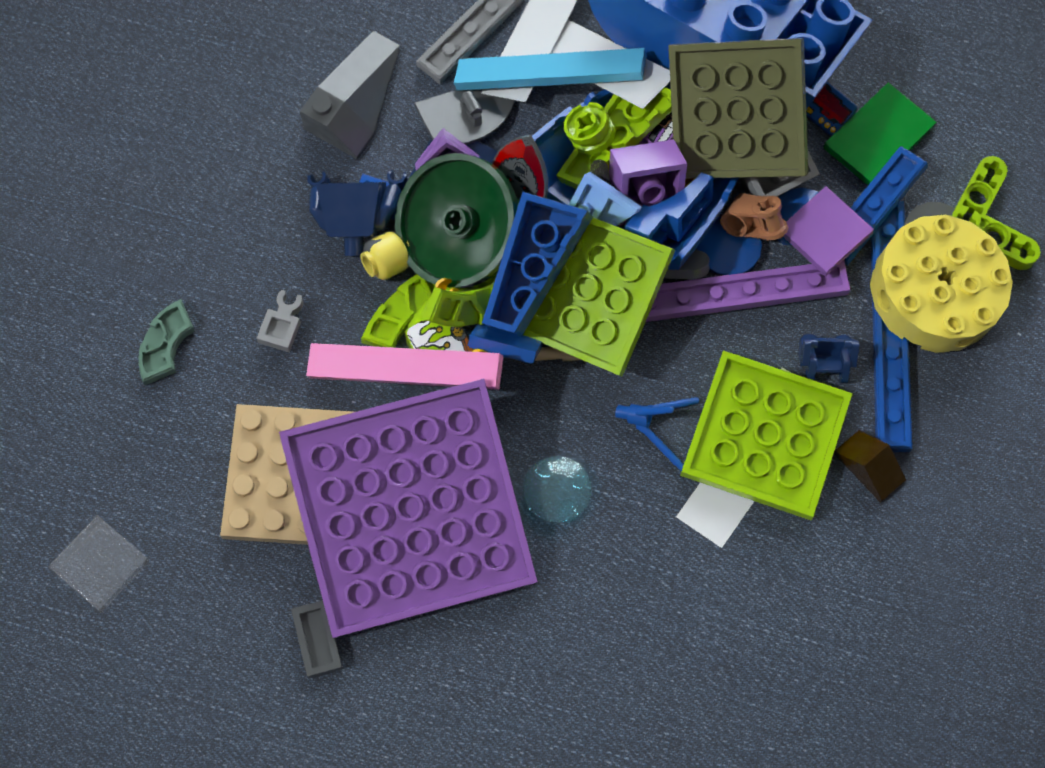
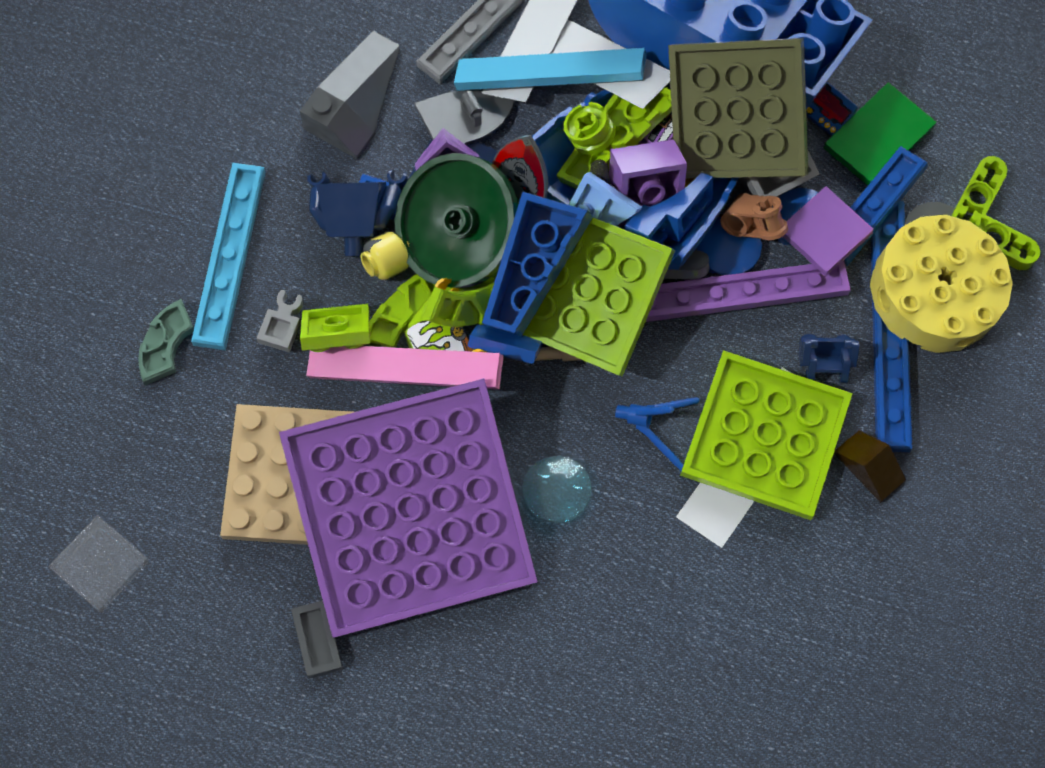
(228, 256): none -> medium azure tile
(335, 327): none -> lime plate

